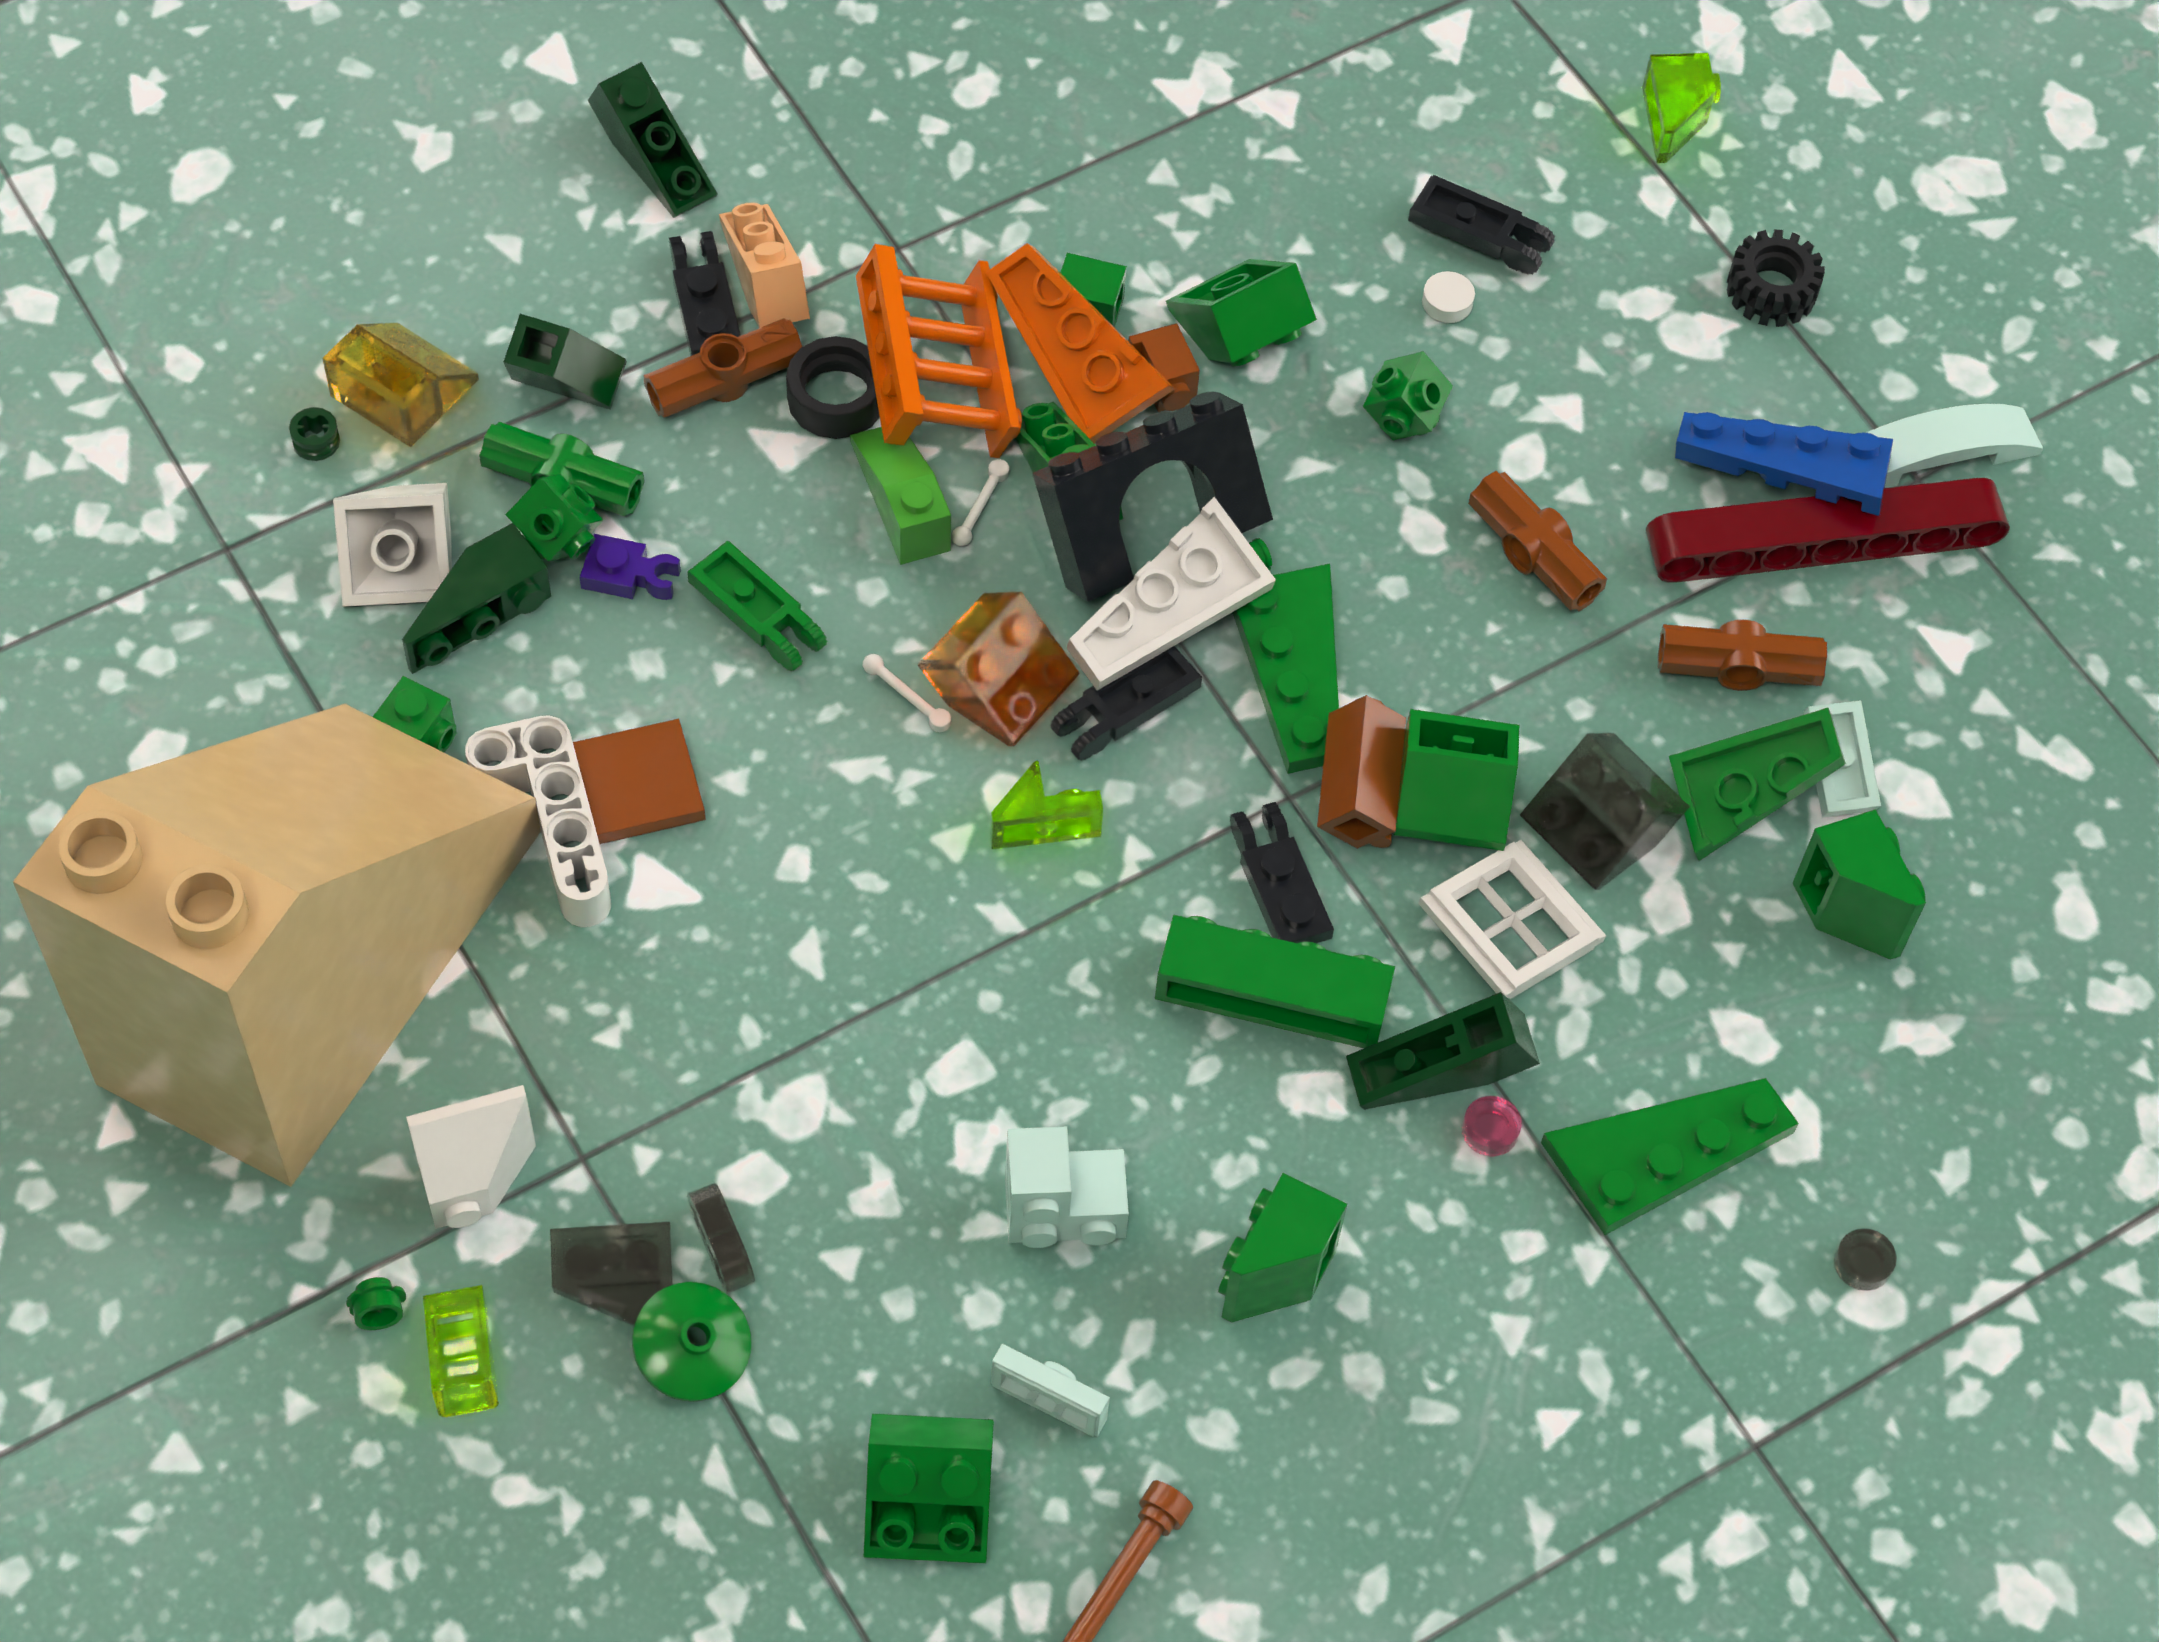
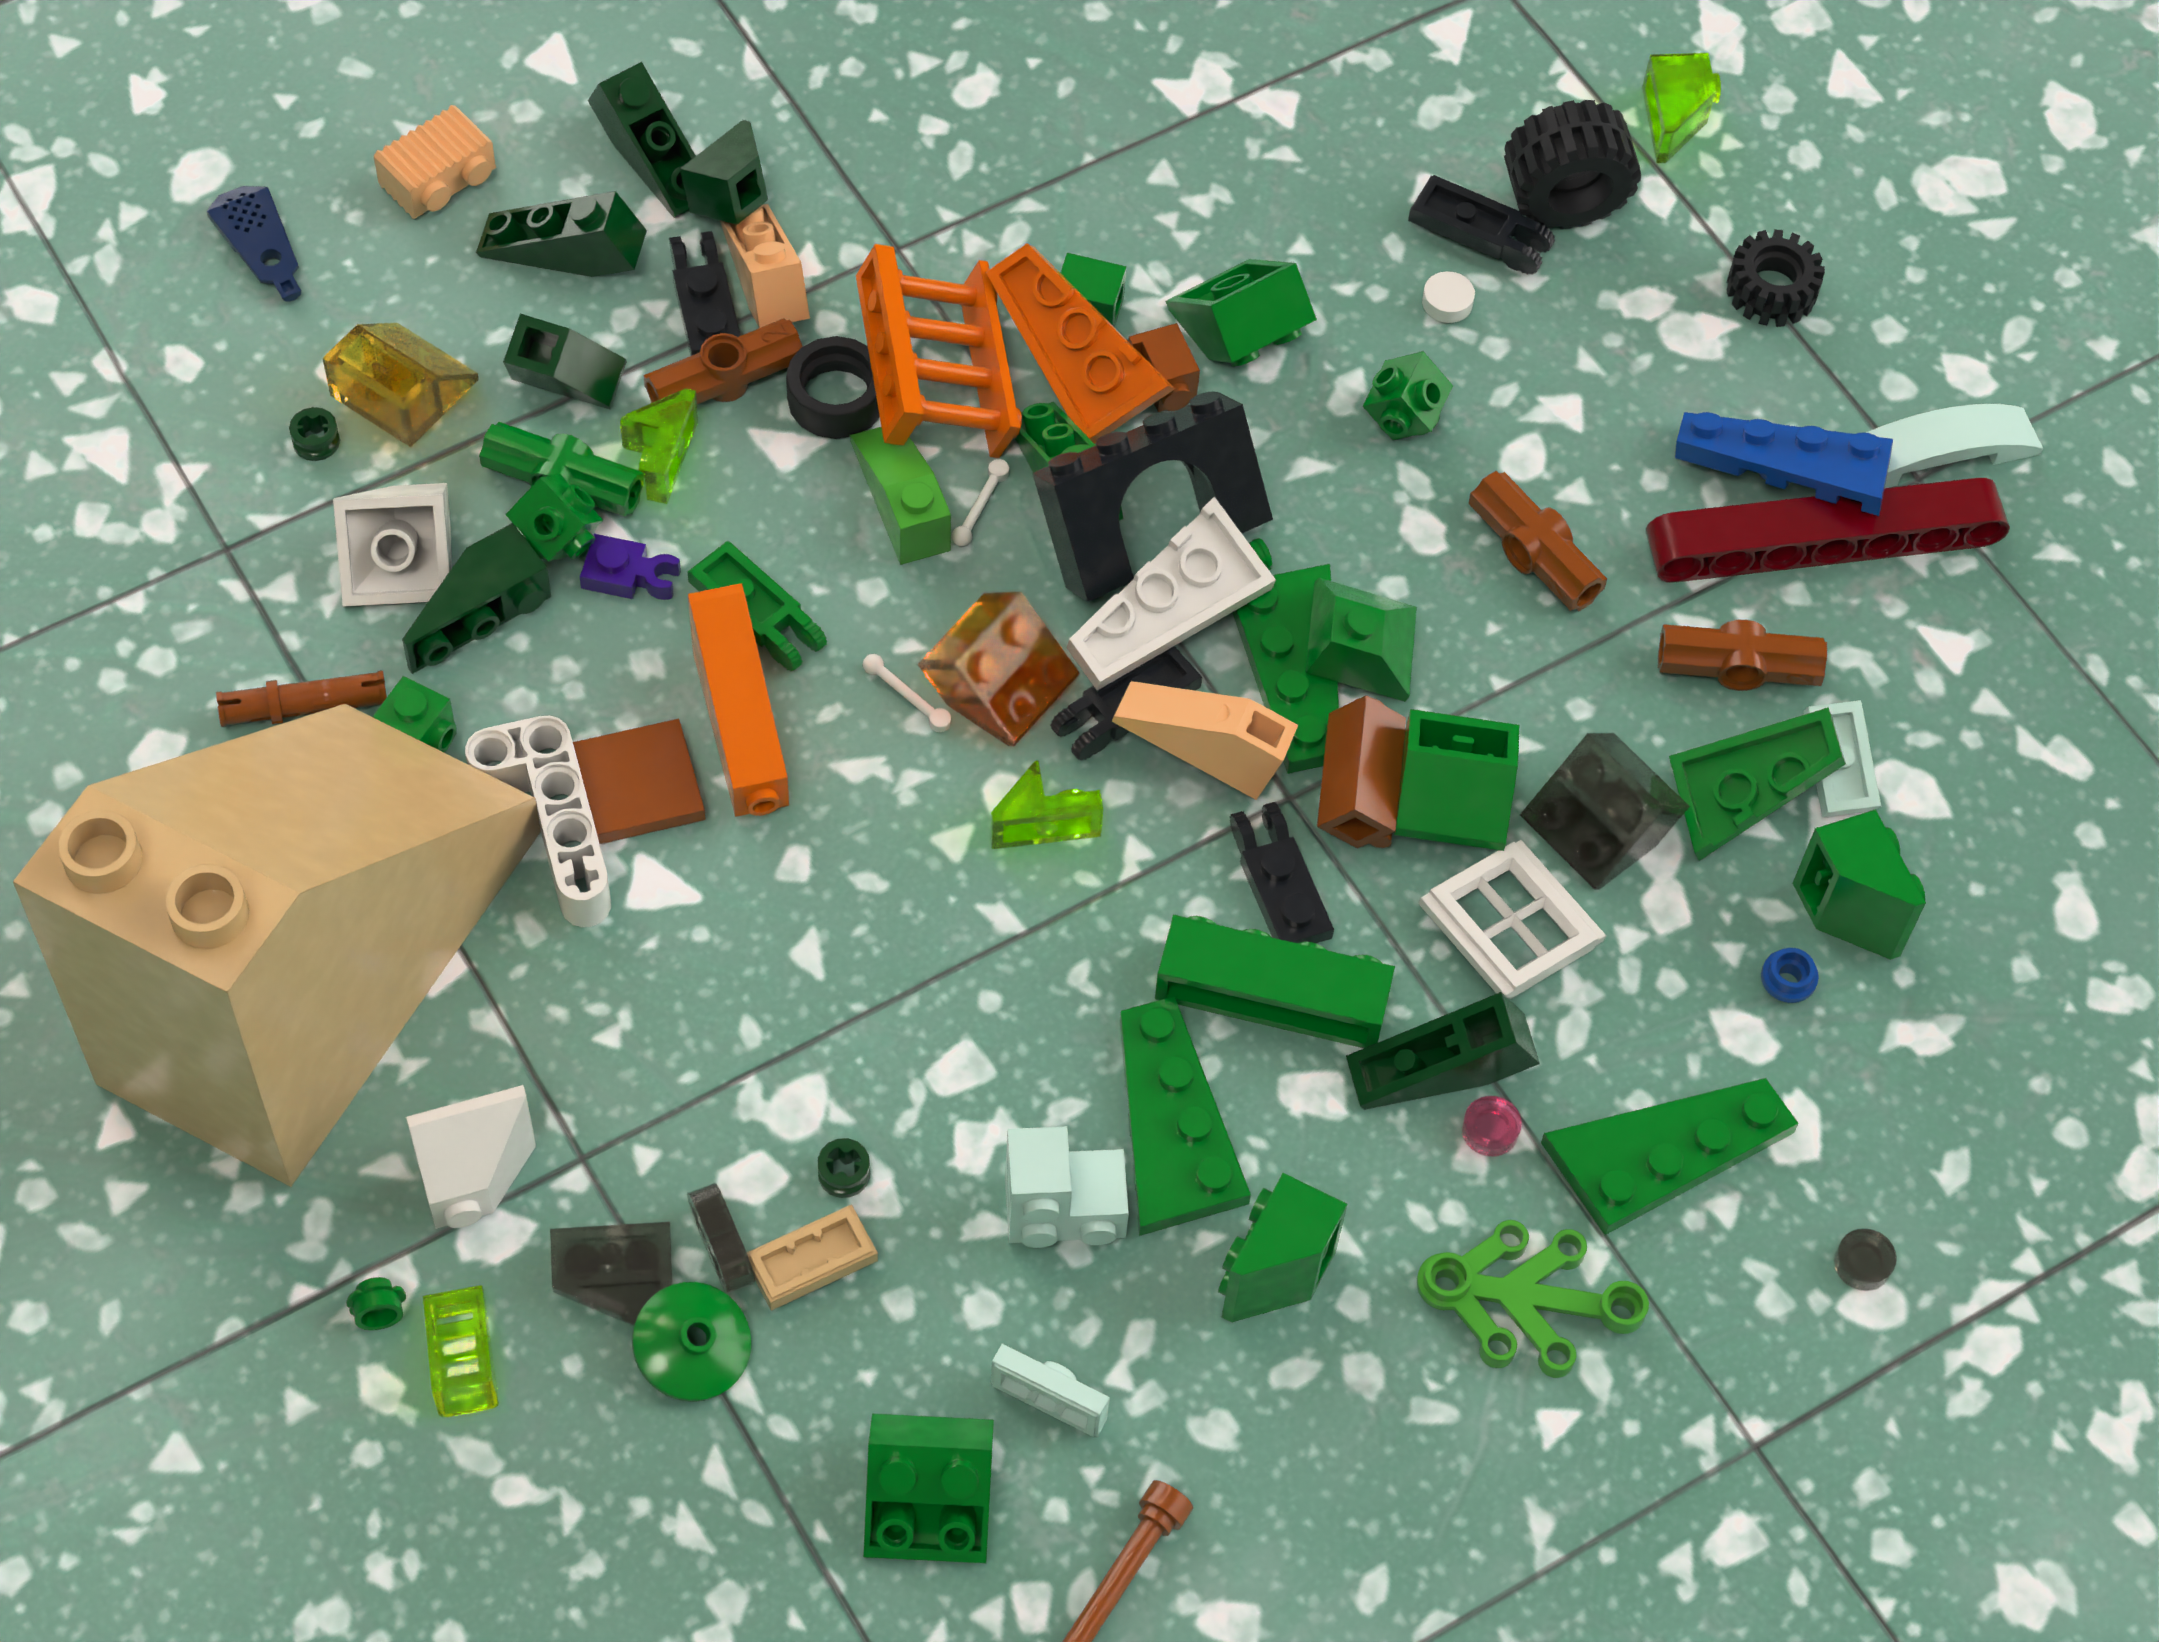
(255, 231): none -> dark blue piece
(299, 698): none -> dark orange pin
(435, 162): none -> light nougat brick
(570, 236): none -> dark green slope
(663, 437): none -> clear neon green slope
(726, 177): none -> dark green slope
(737, 700): none -> orange slope
(812, 1257): none -> tan plate
(846, 1151): none -> dark green bush
(1176, 1132): none -> green wing
(1211, 731): none -> light nougat slope
(1361, 639): none -> green slope
(1522, 1295): none -> bright green plant
(1572, 164): none -> black tyre
(1794, 962): none -> blue plate

